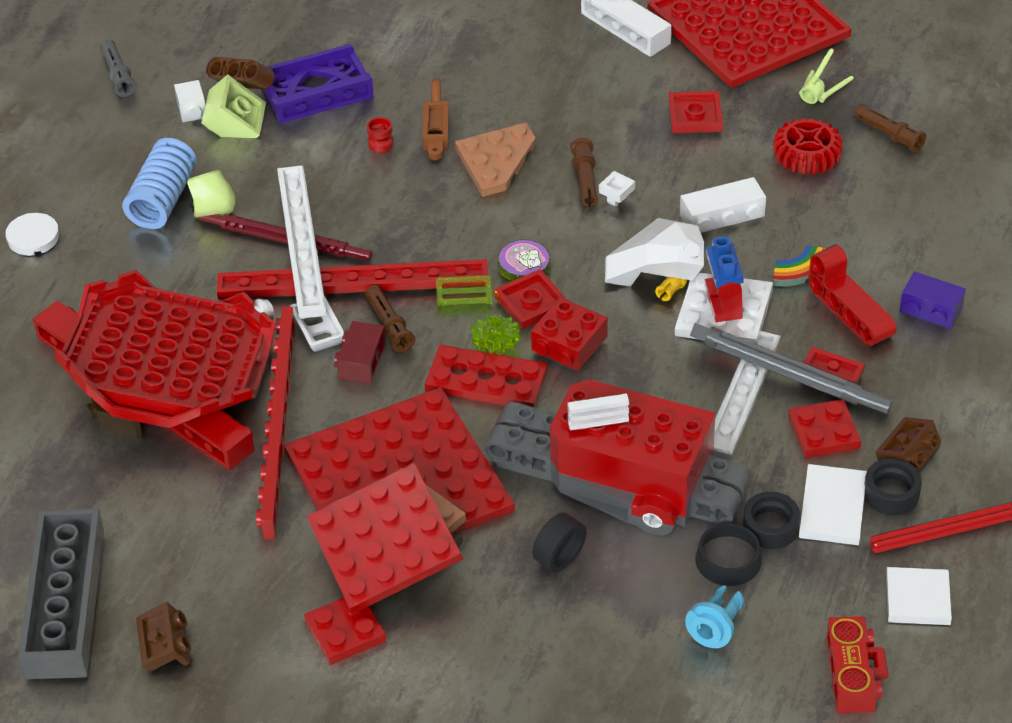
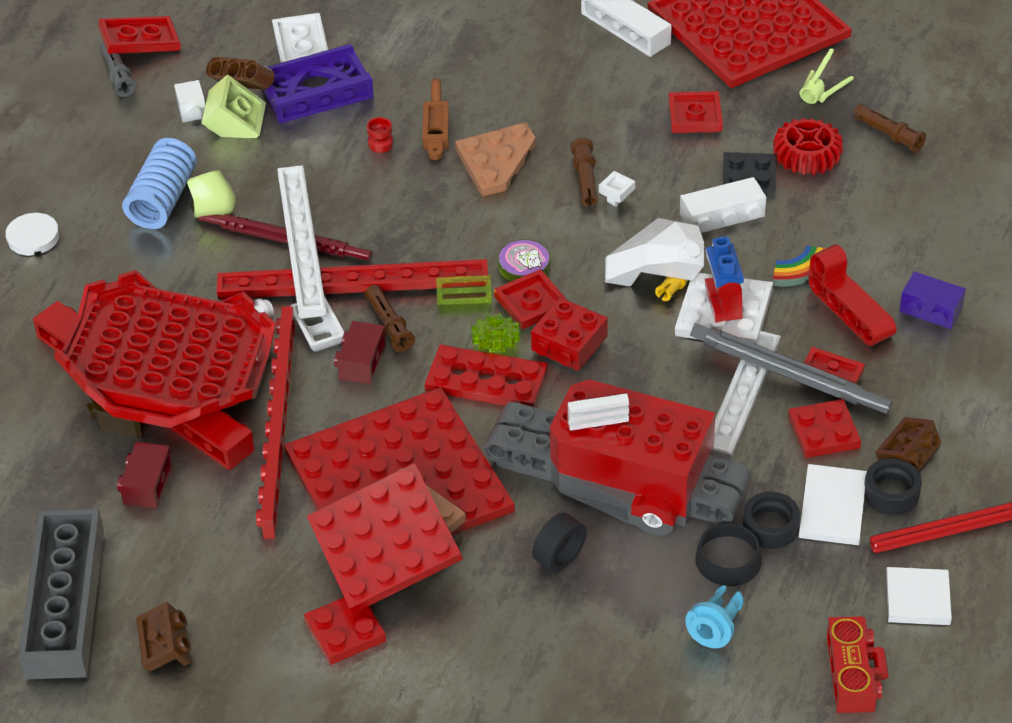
(139, 34): none -> red tile
(145, 475): none -> dark red brick
(299, 36): none -> white tile
(747, 165): none -> black plate

